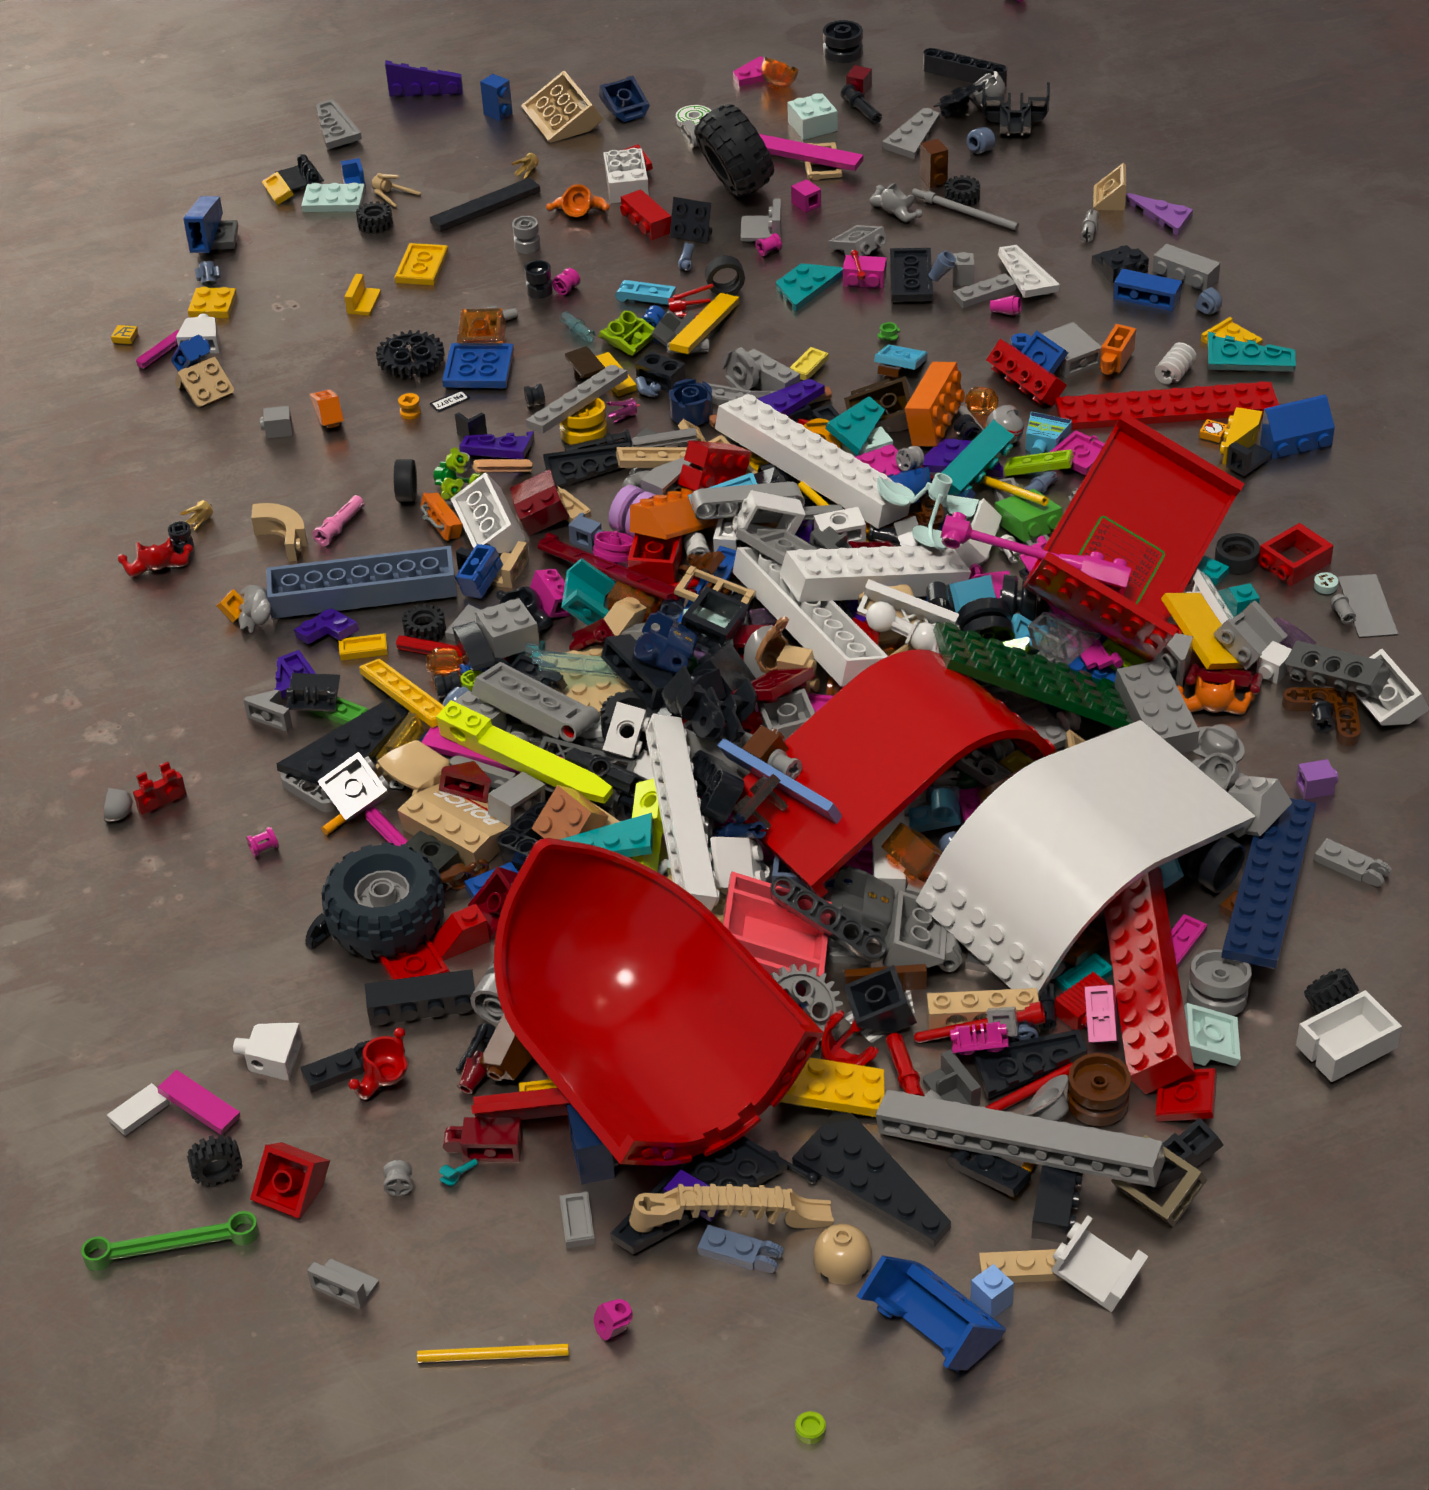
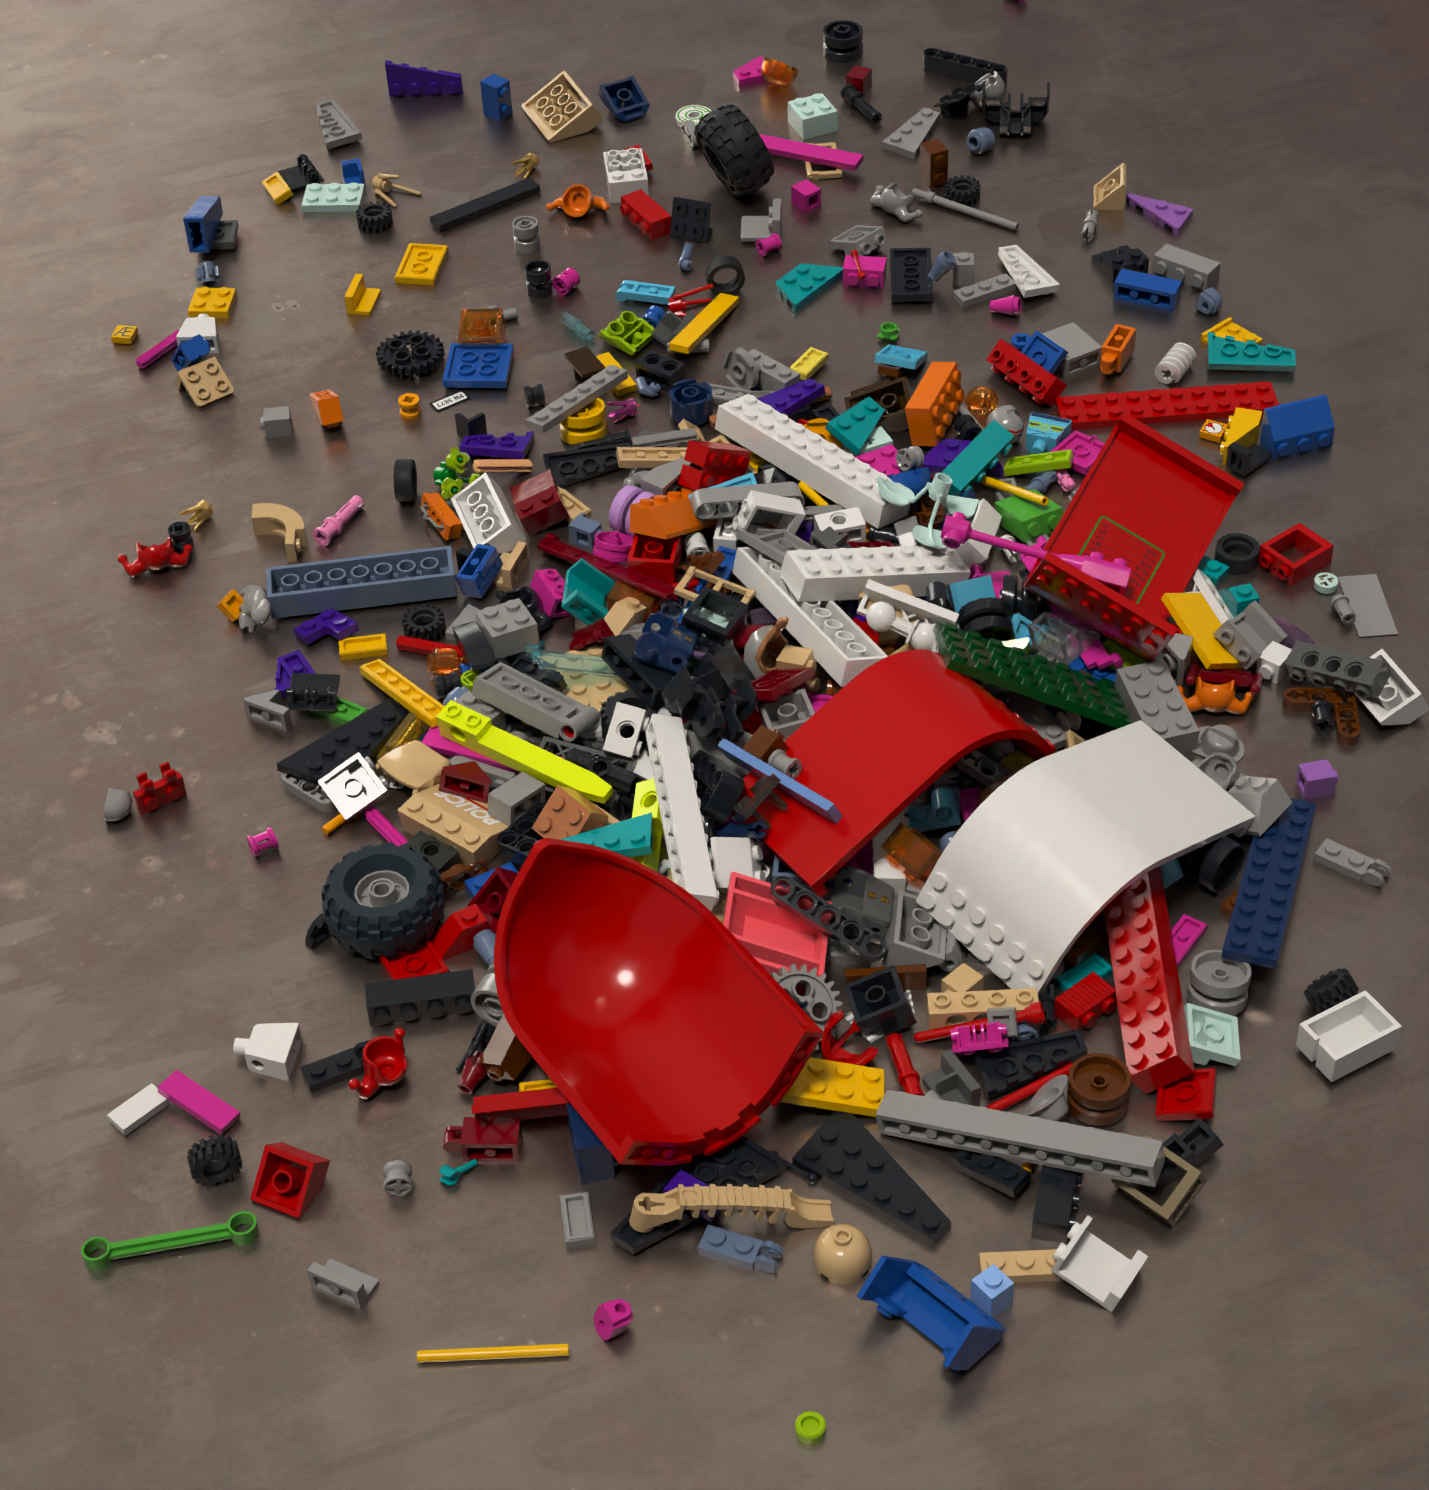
(484, 944): none -> sand blue cone
(962, 980): none -> tan brick
(1064, 480): none -> bright pink axle
(1102, 1014): bright pink hinge -> none

